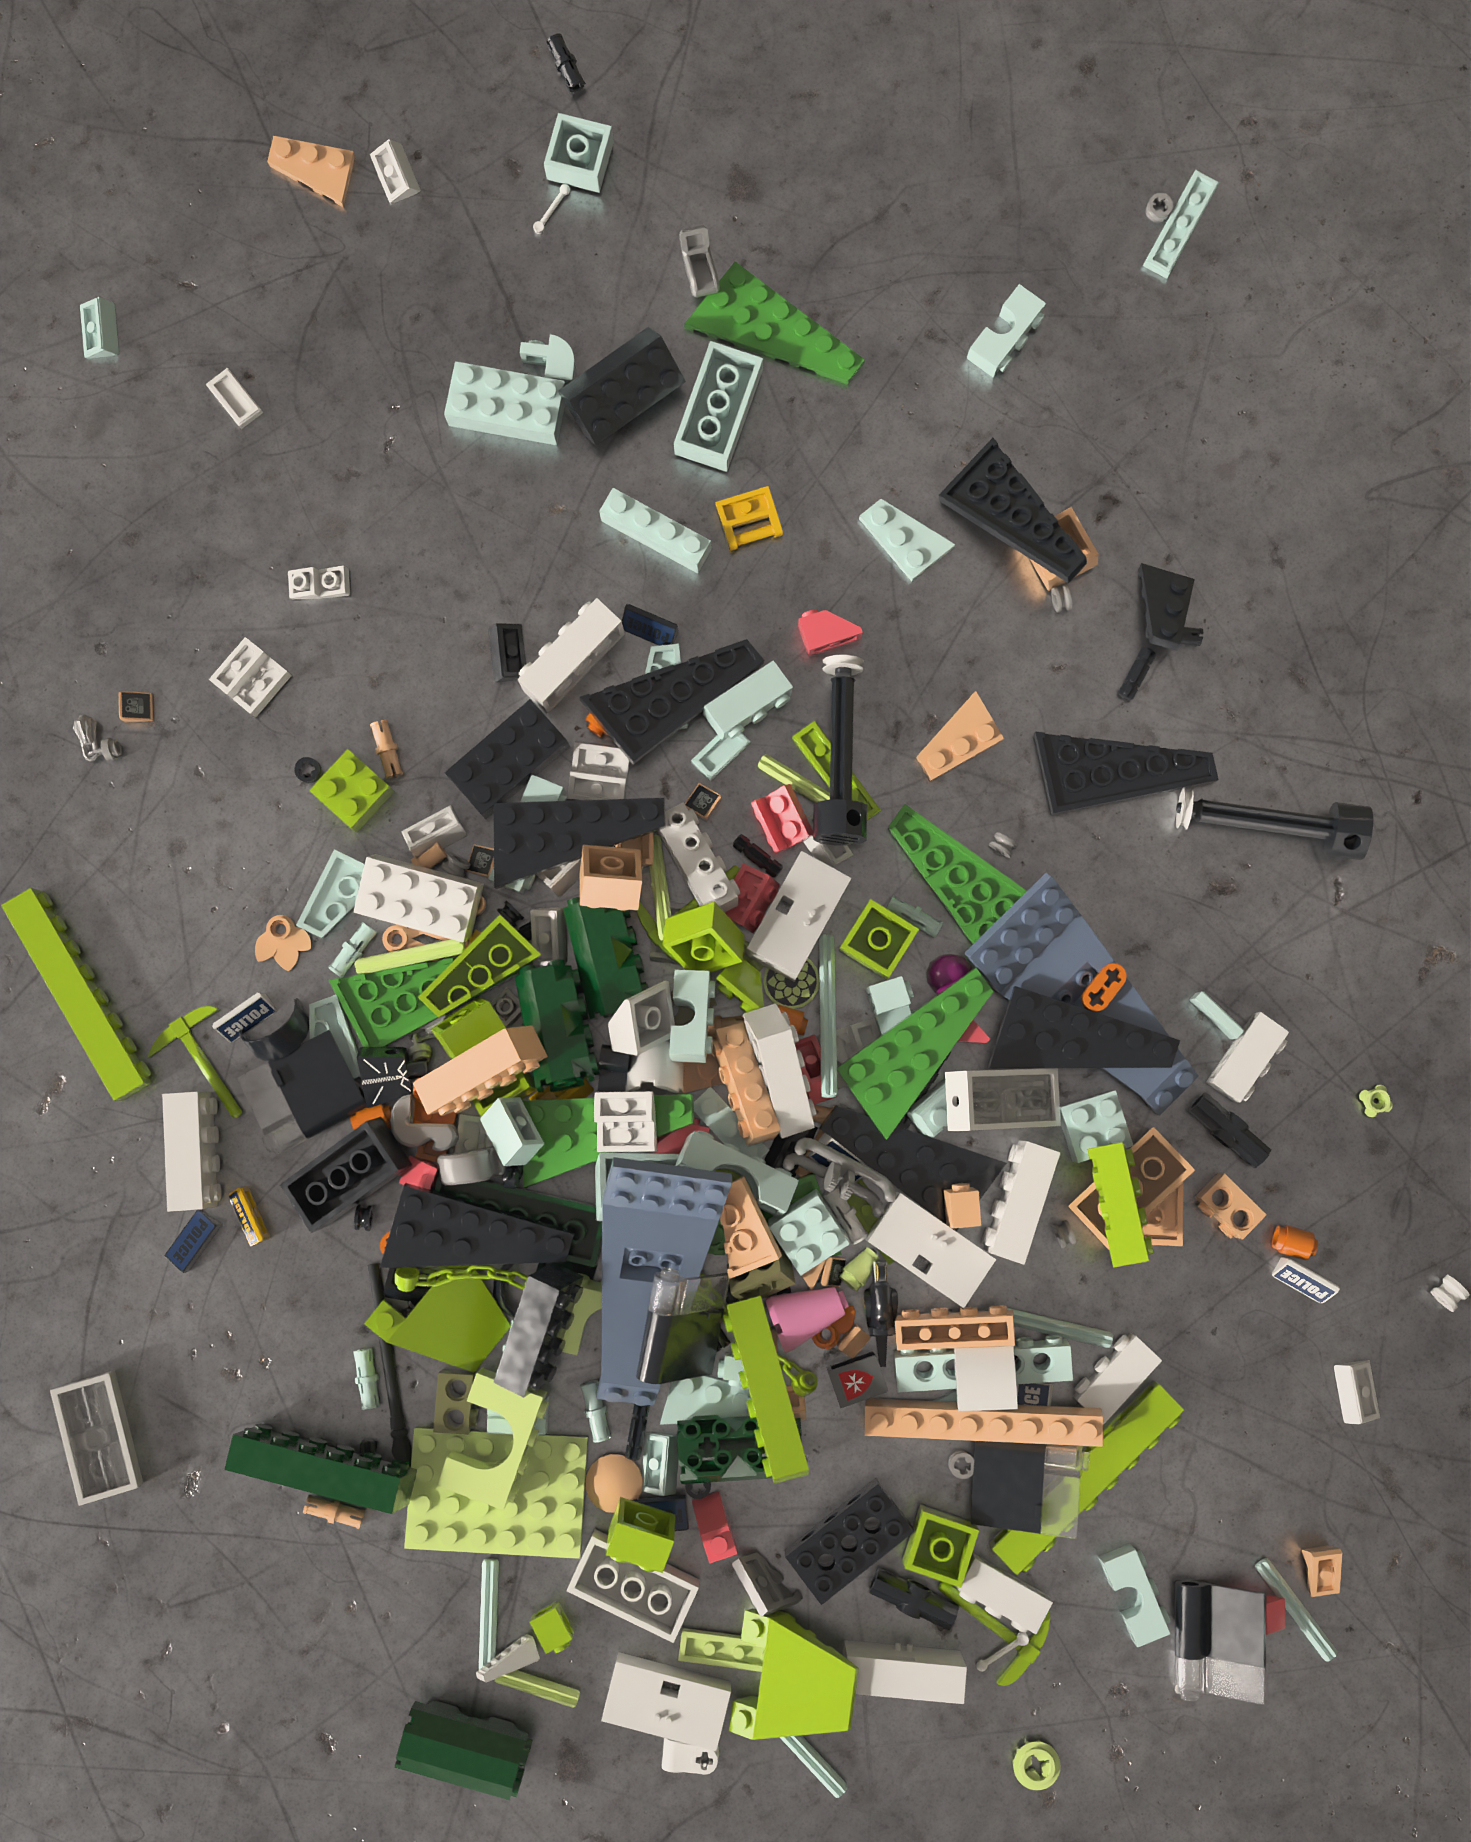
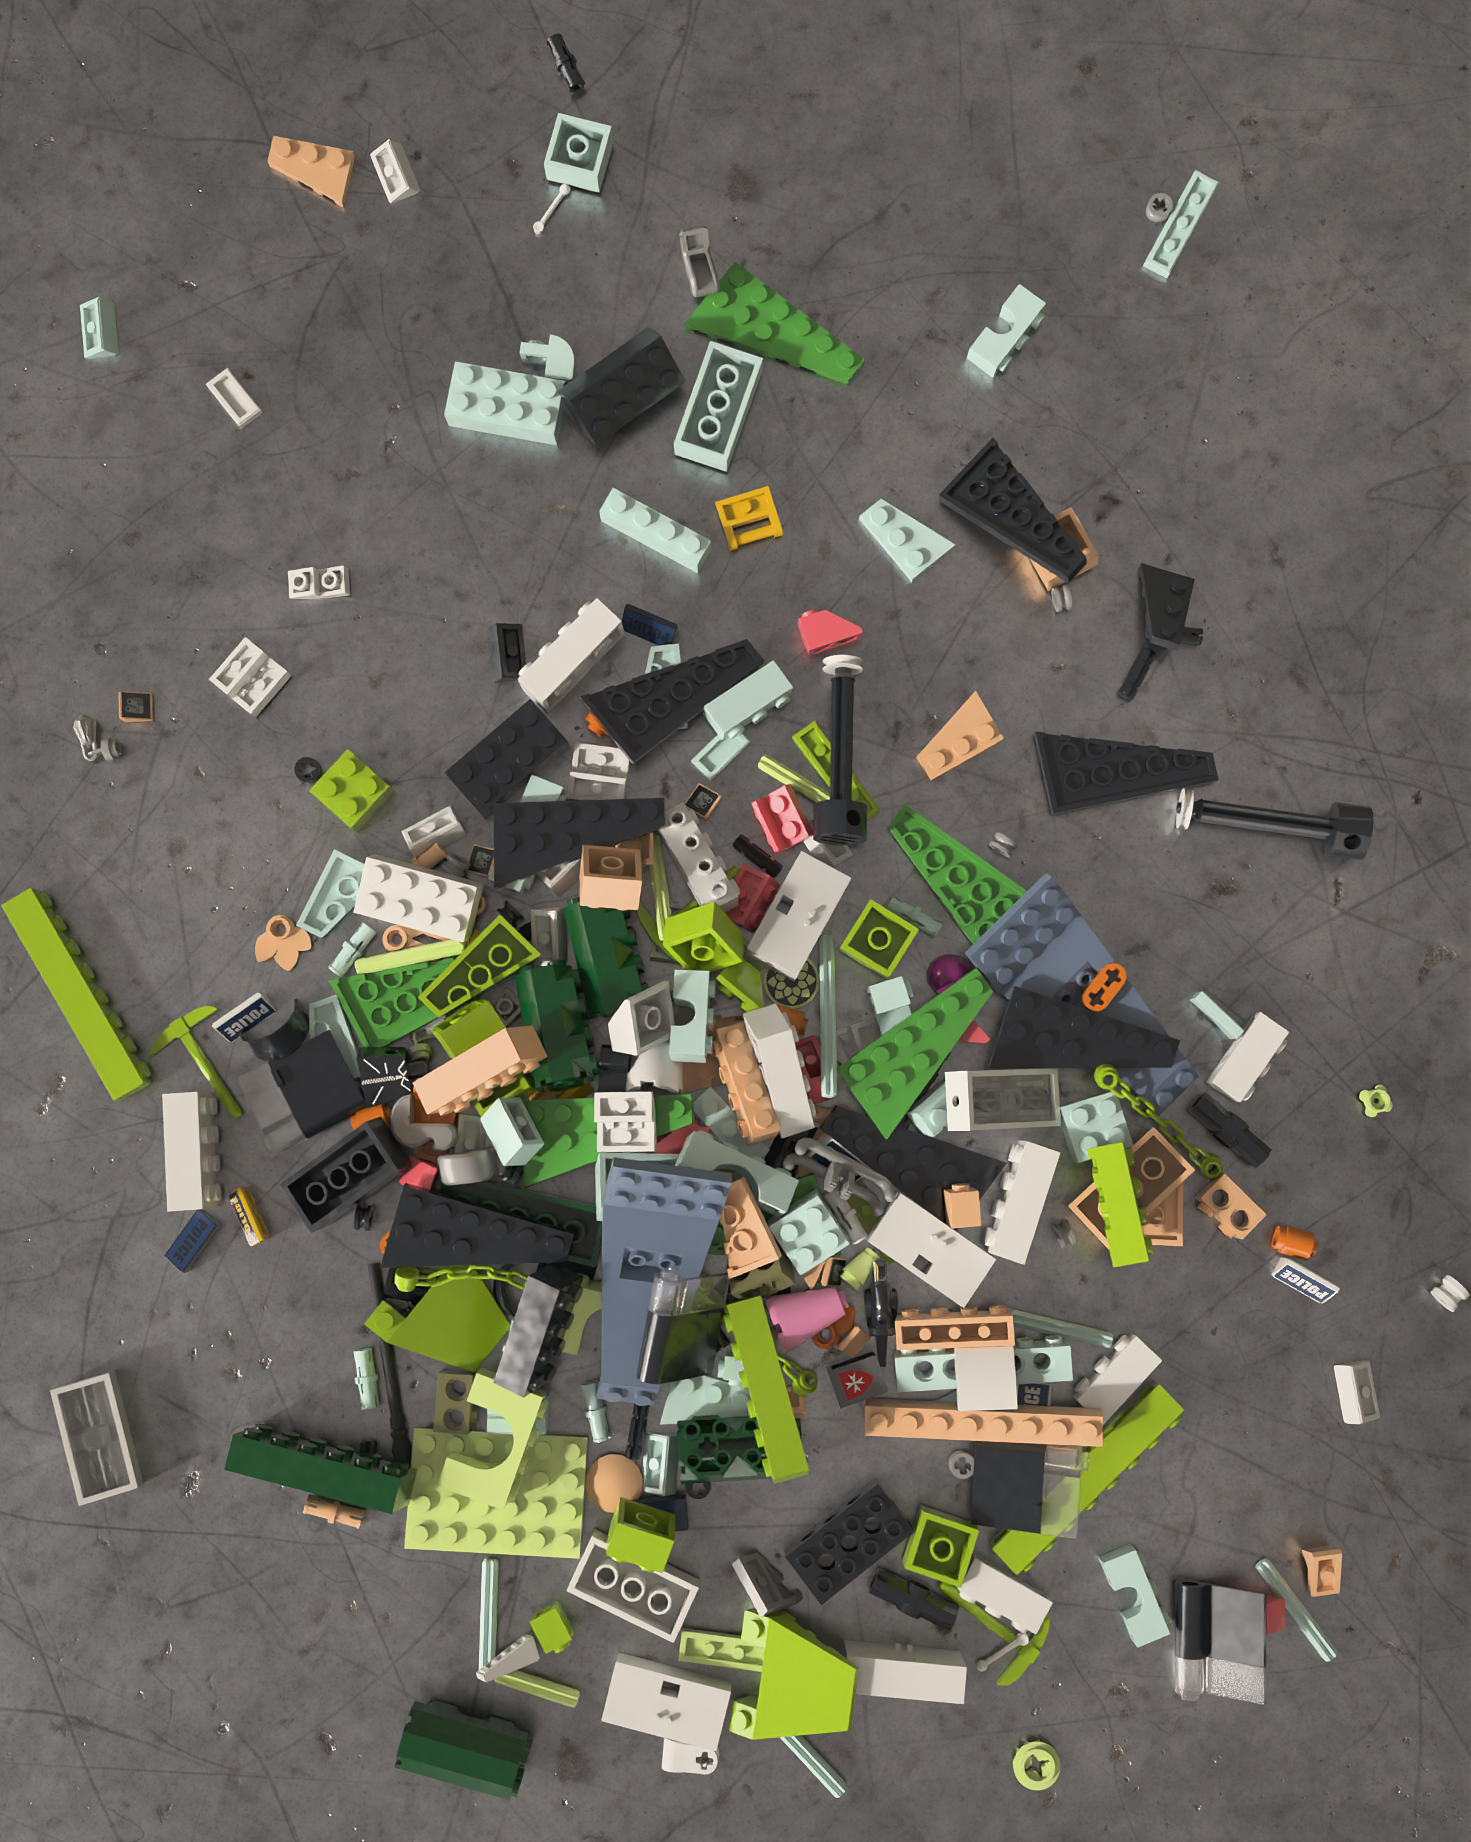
(386, 749): light nougat pin -> none
(714, 1527): coral slope -> none
(1204, 1161): none -> lime piece

